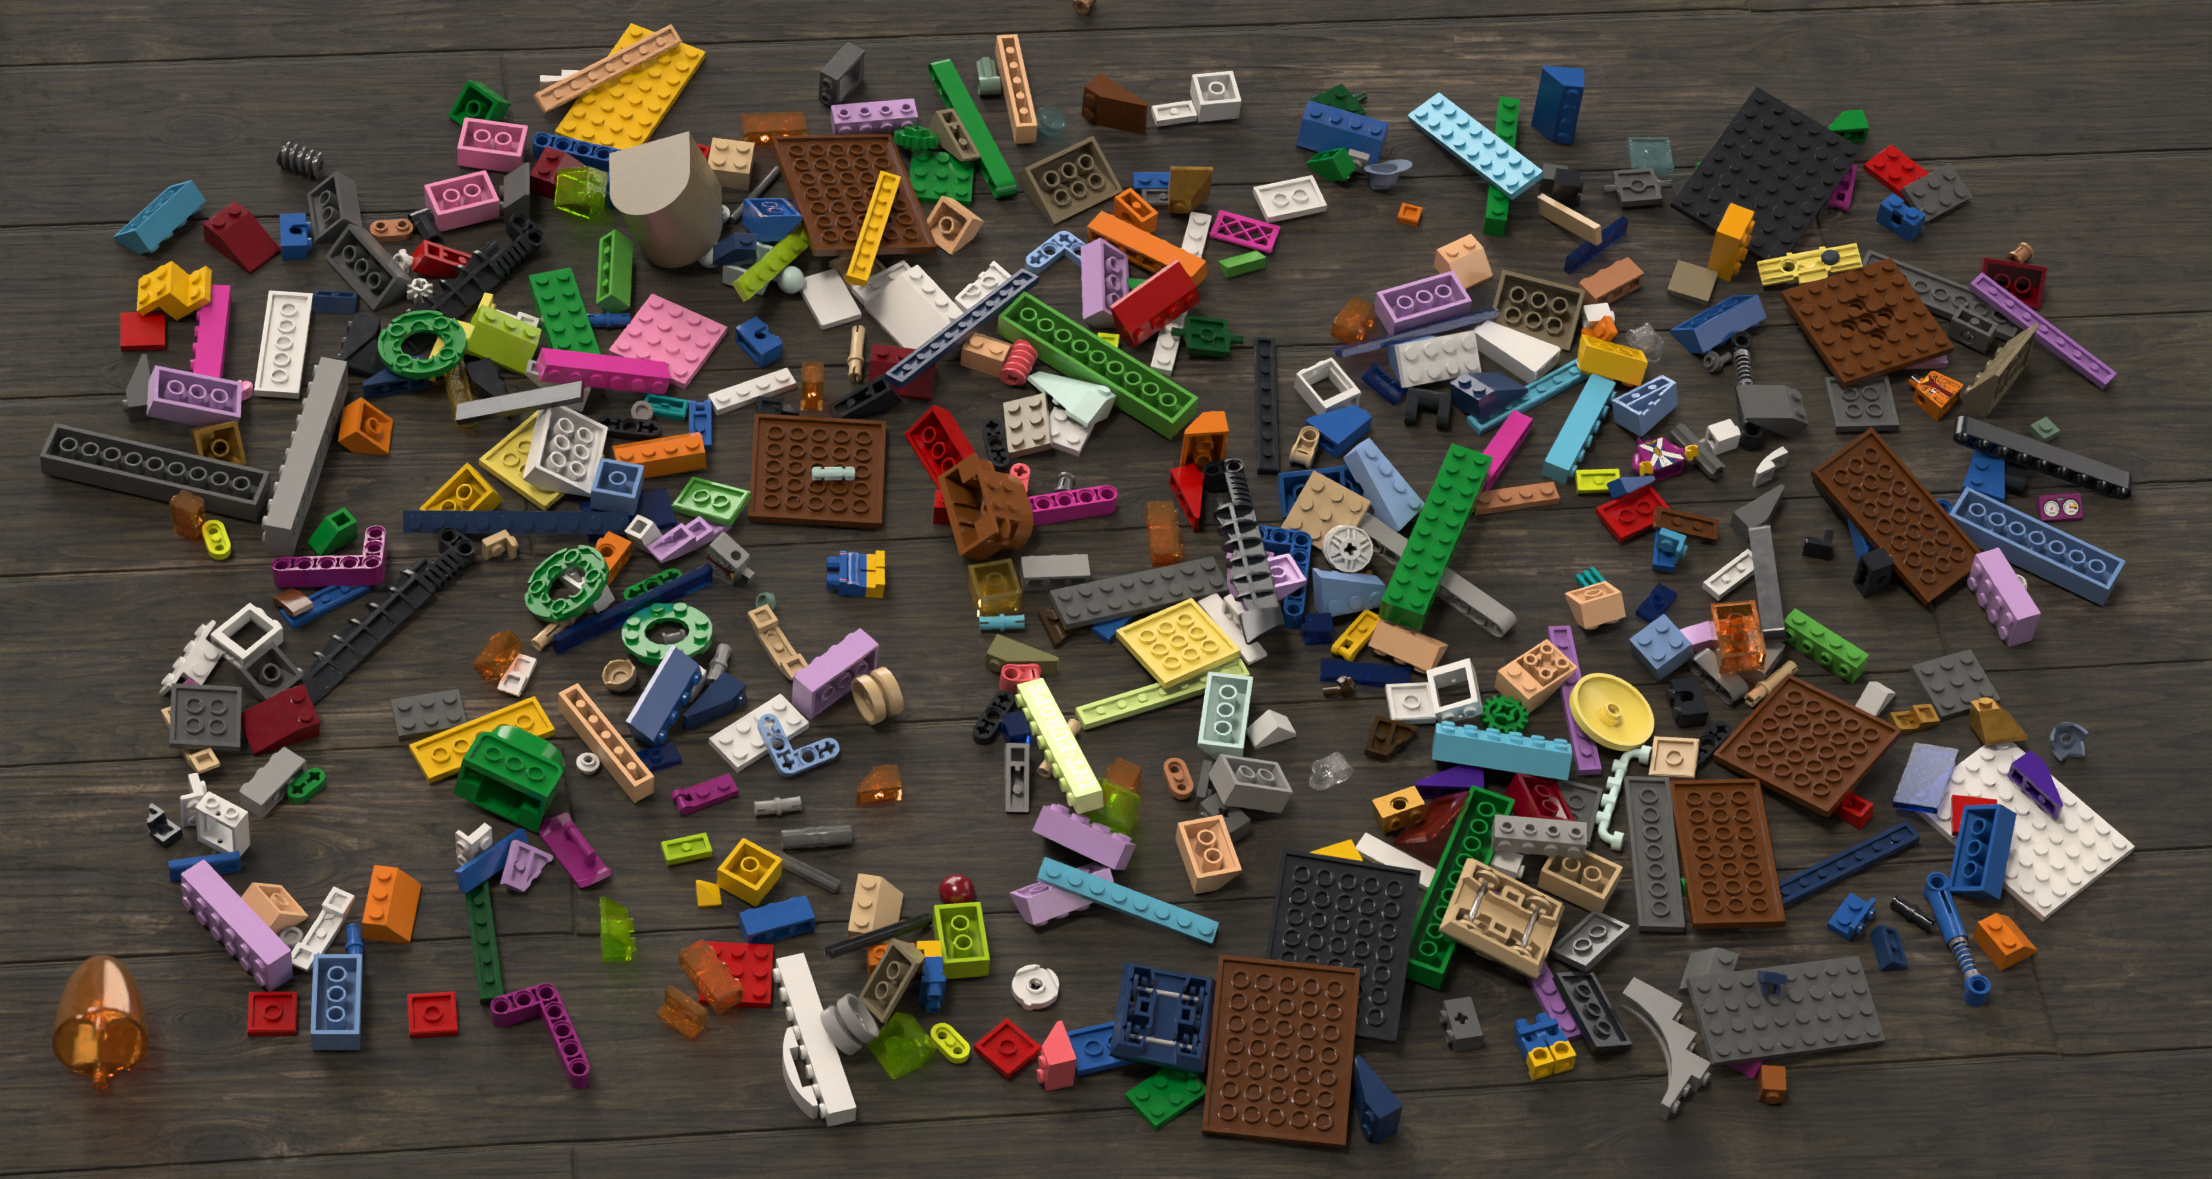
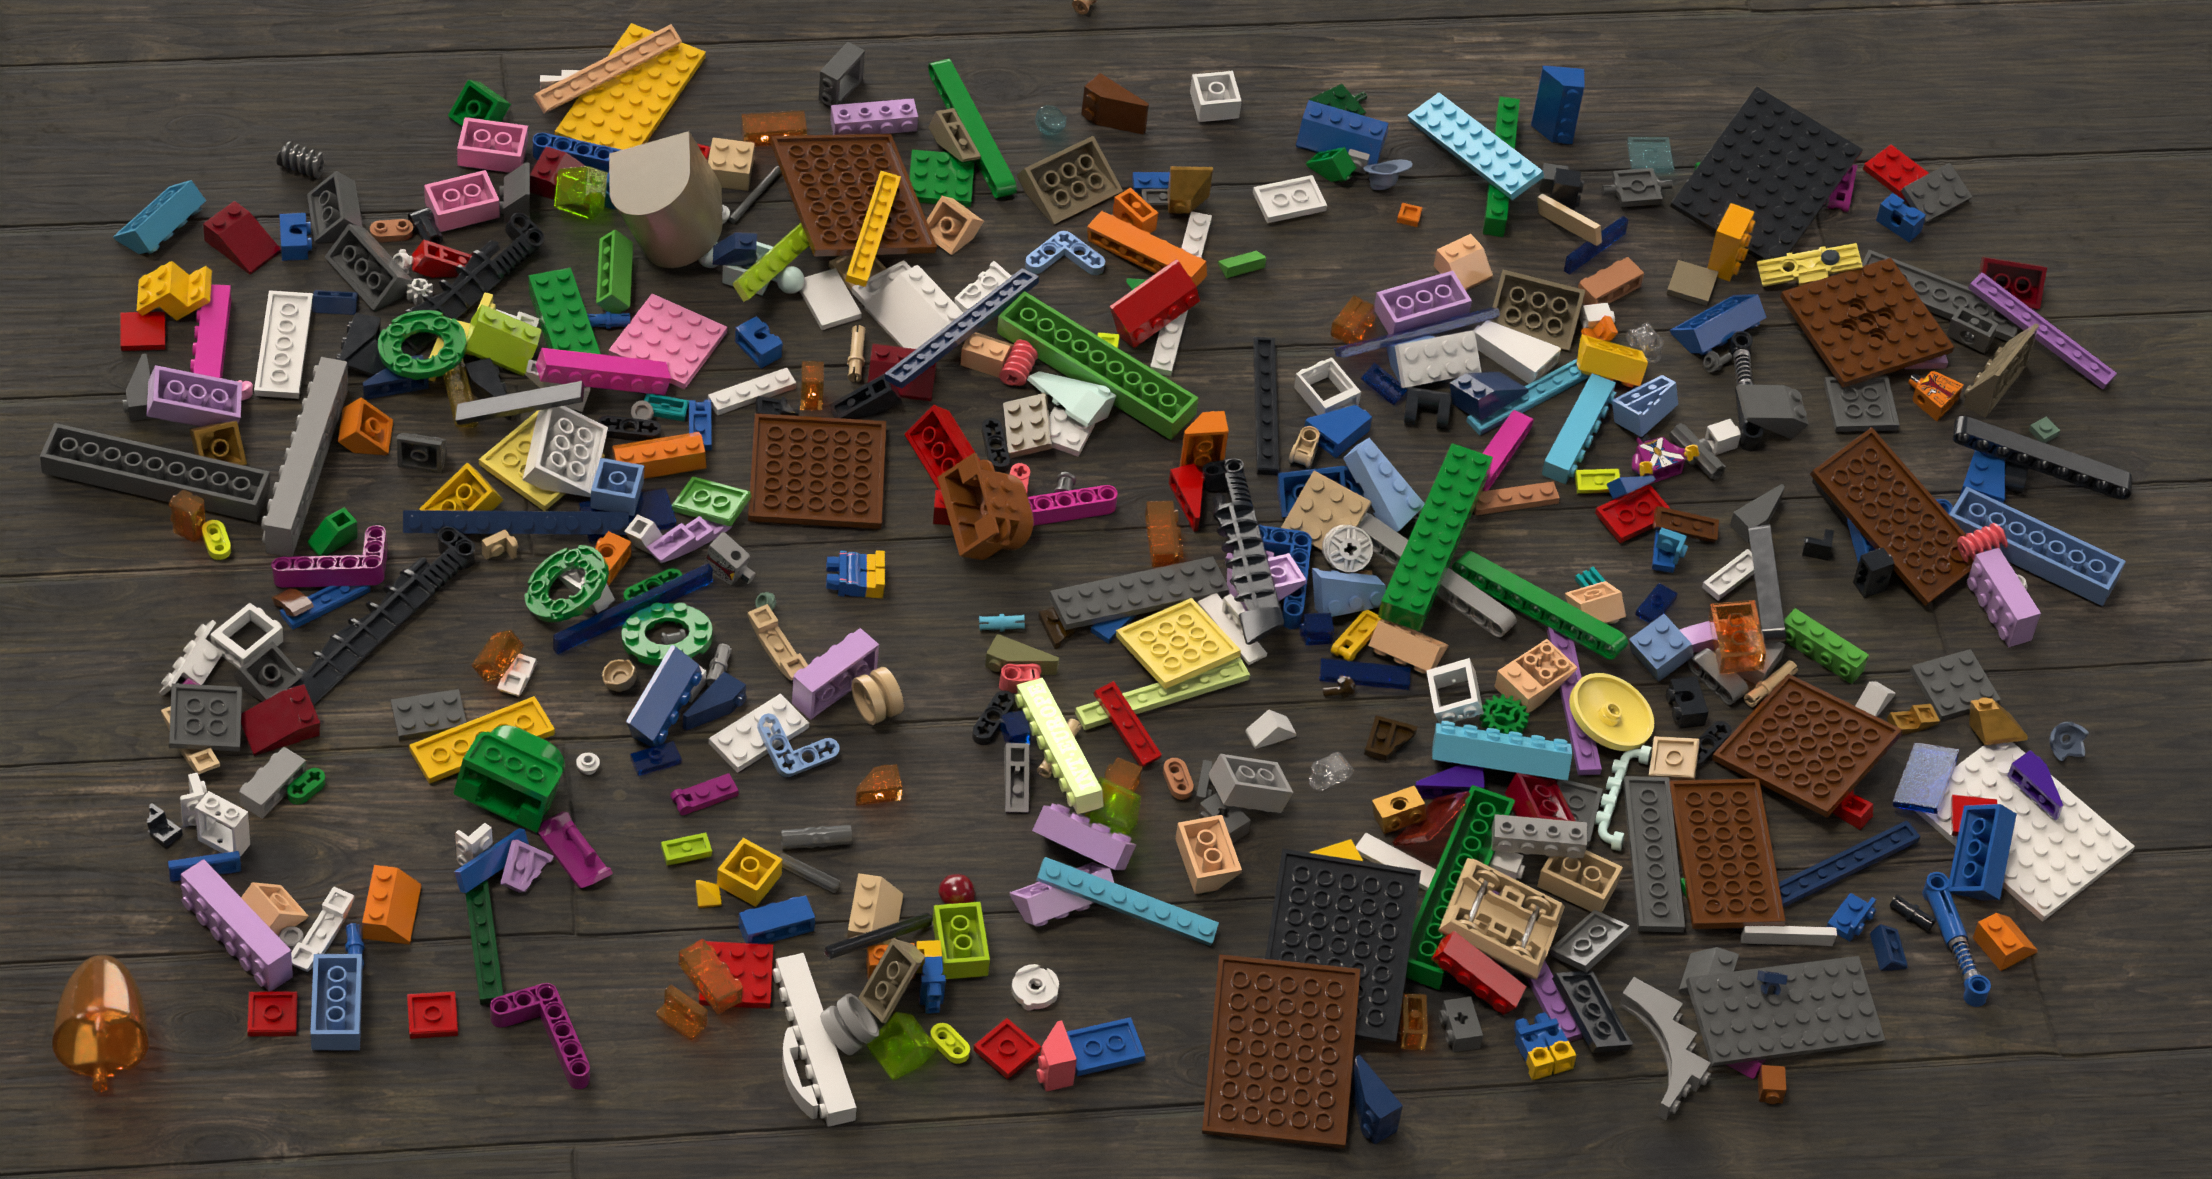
(421, 452): none -> dark grey slope
(542, 640): tan pin -> none
(606, 743): light nougat brick -> none
(615, 931): clear neon green slope -> none
(770, 218): blue slope -> none
(777, 806): light grey pin -> none
(833, 473): light aqua axle -> none
(916, 138): green gear -> none
(988, 80): sand green piece -> none
(994, 587): clear yellow brick -> none
(1016, 89): light nougat brick -> none
(1053, 572): light grey brick -> none
(1102, 281): lavender slope -> none
(1127, 724): none -> red plate
(1162, 1019): dark blue piece -> none
(1165, 1096): green plate -> none
(1174, 113): white plate -> none
(1206, 336): dark green plate -> none
(1225, 714): light aqua slope -> none
(1256, 225): dark pink window -> none
(1410, 703): white plate -> none
(1413, 1021): none -> clear orange brick
(1478, 973): none -> brick
(1540, 605): none -> green beam
(1767, 467): white slope -> none
(1789, 935): none -> white tile
(1851, 126): green slope -> none
(1981, 541): none -> coral piece
(2022, 253): medium nougat bush -> none
(2059, 507): slope -> none

